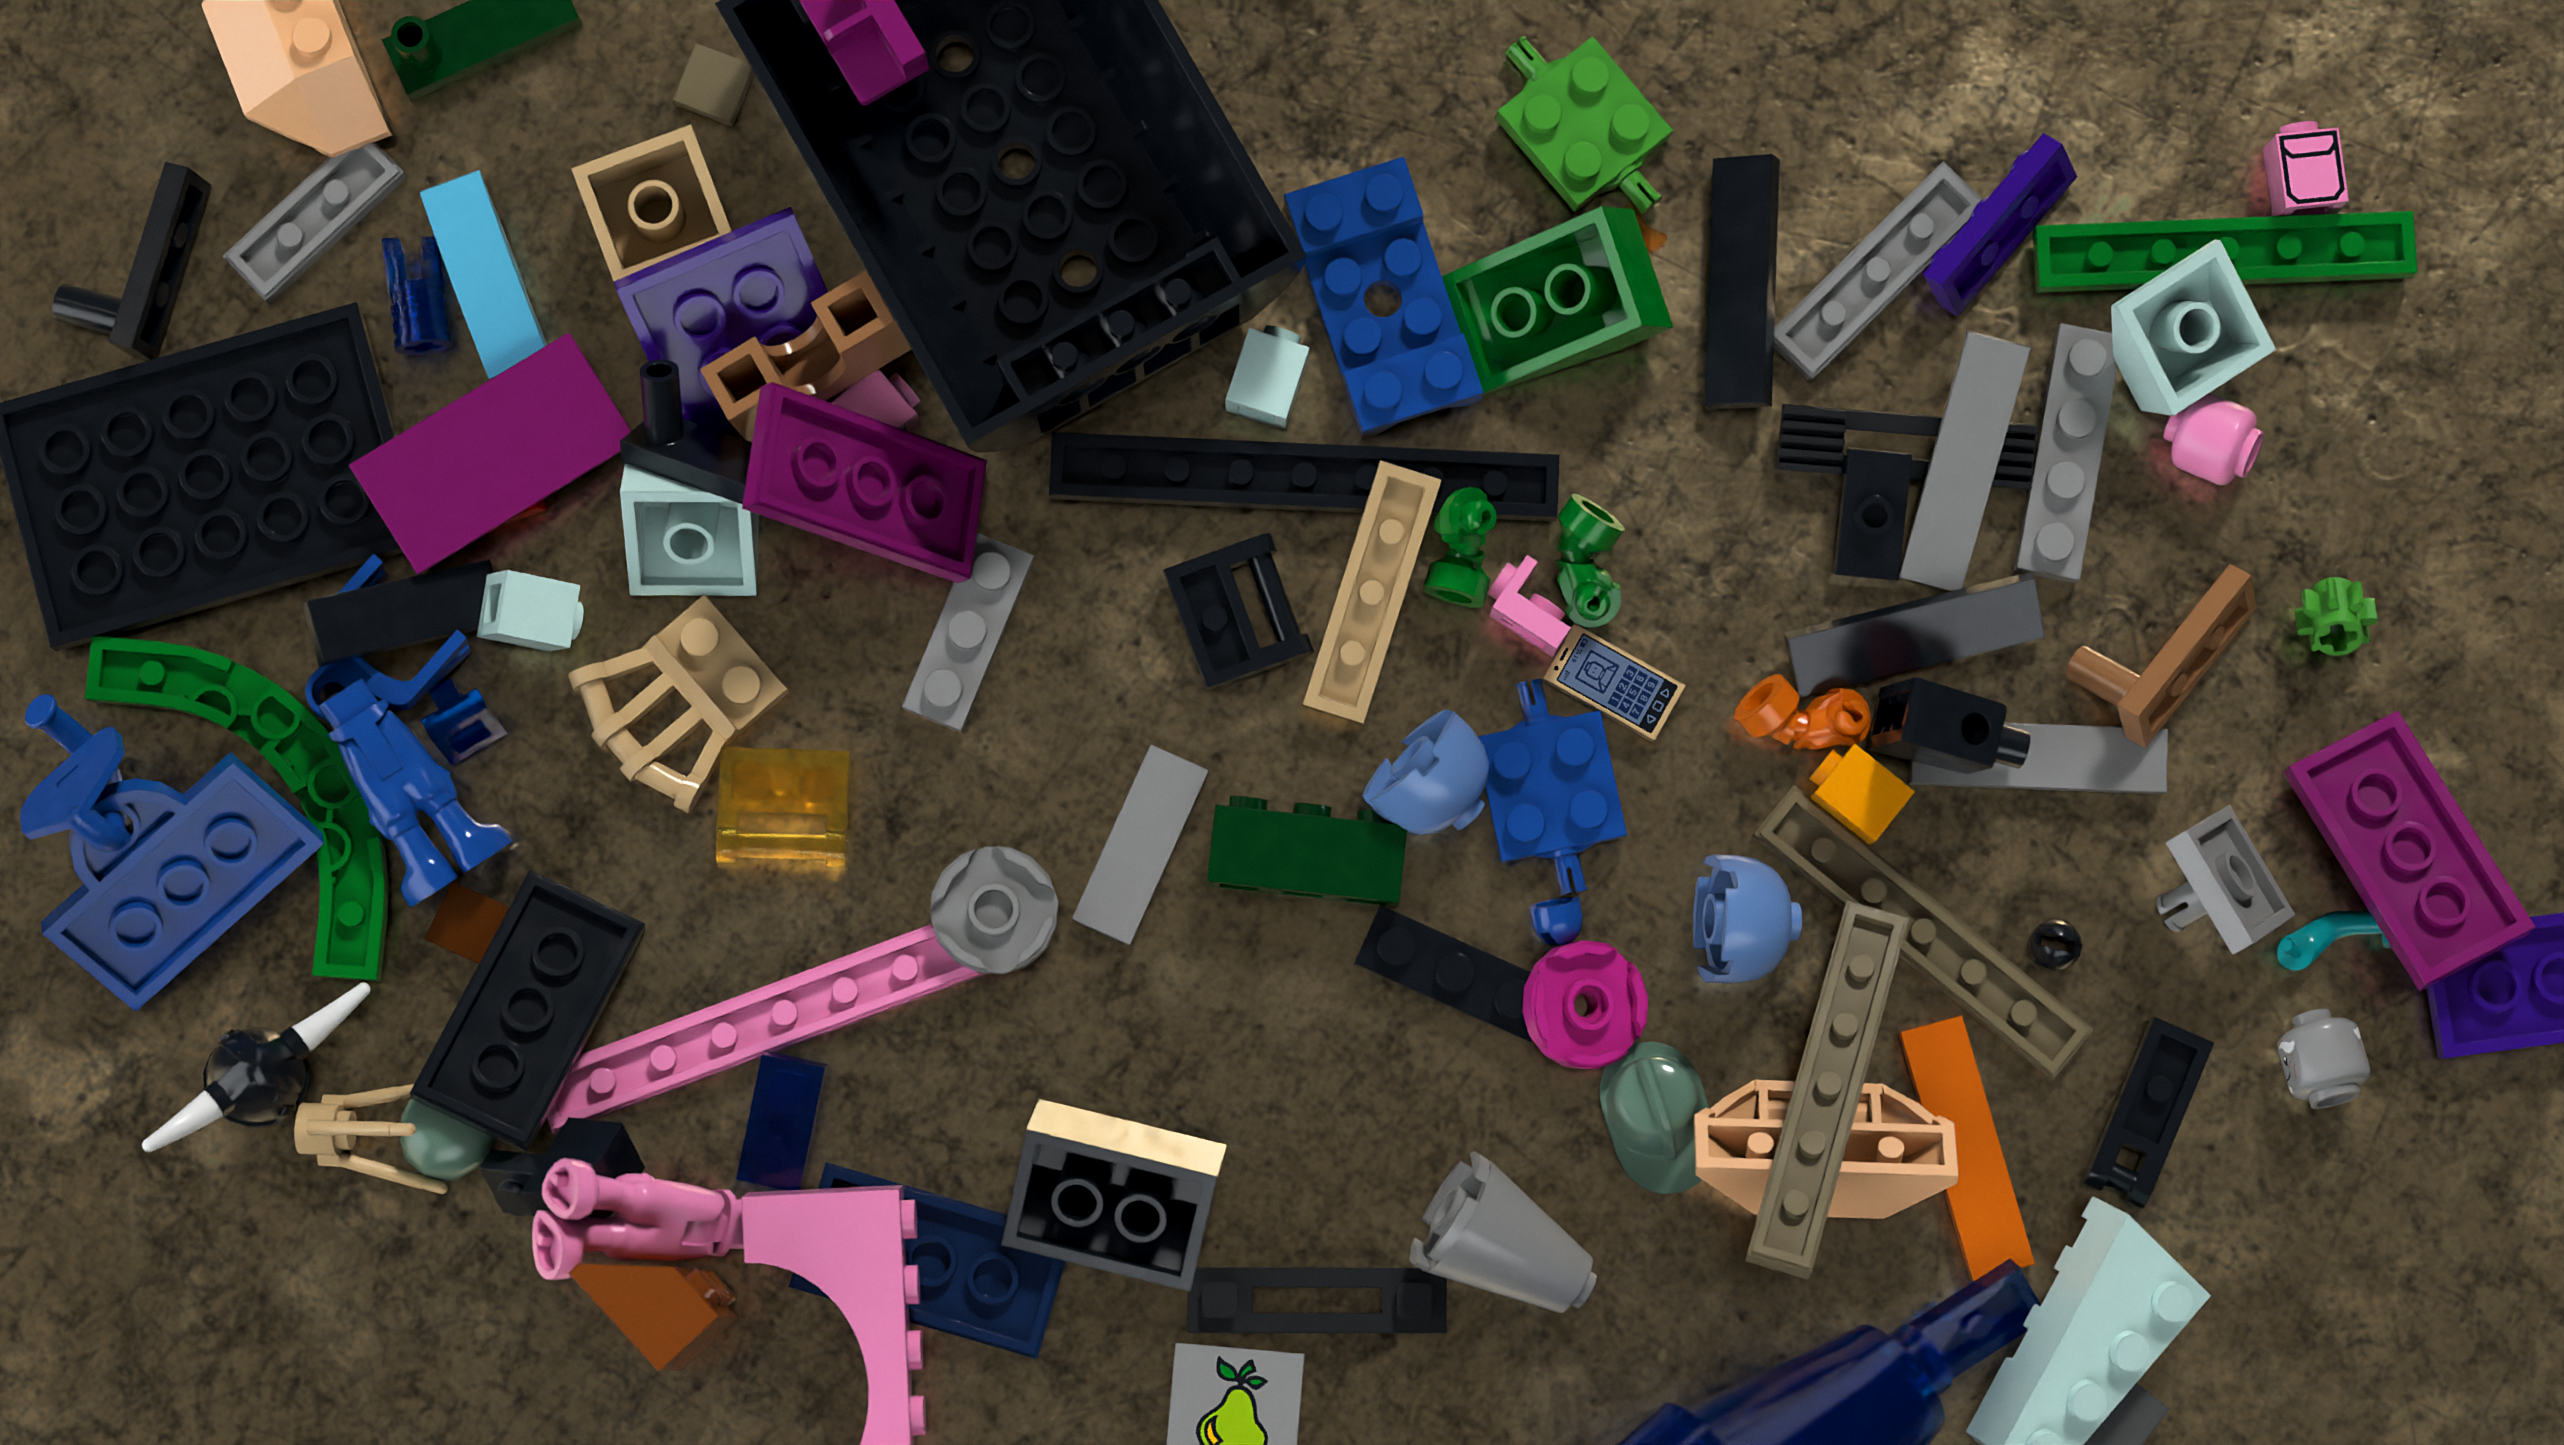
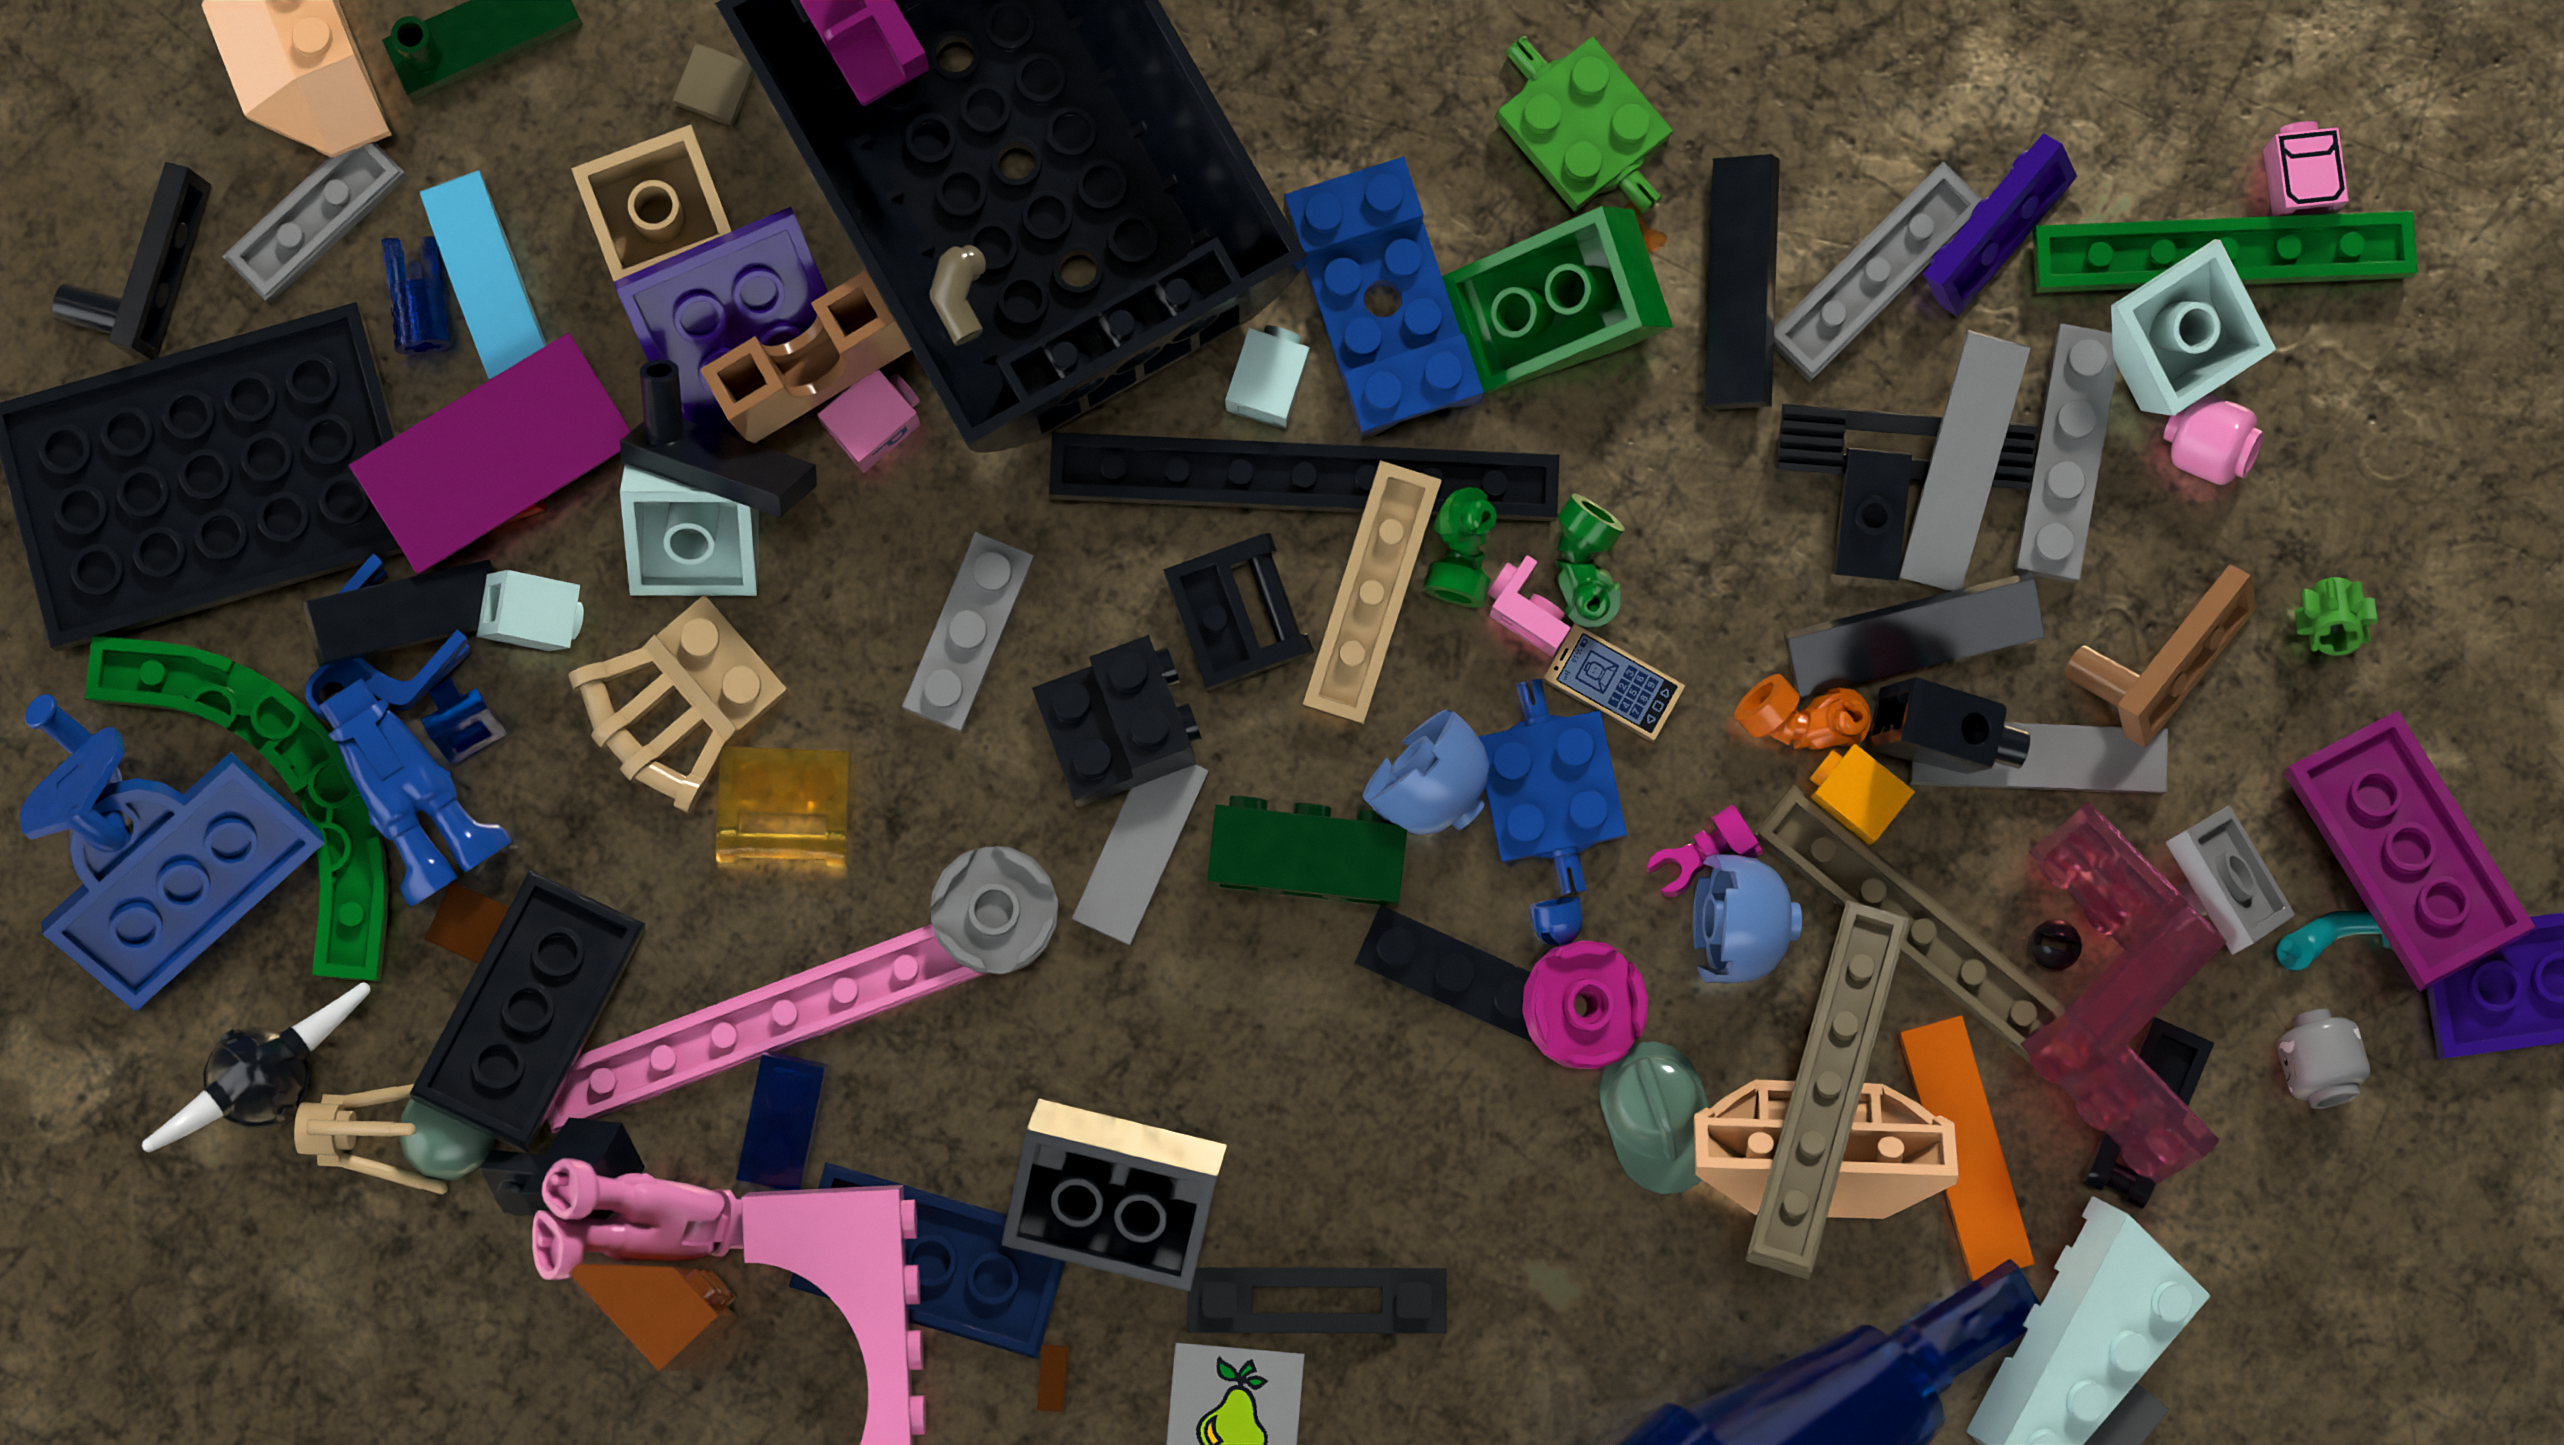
(864, 483): magenta tile -> none
(950, 290): none -> dark tan arm
(1053, 1378): none -> reddish brown tile
(1118, 721): none -> black plate
(1501, 1241): light grey cone -> none
(1731, 835): none -> dark pink piece
(2088, 1033): none -> clear pink bracket

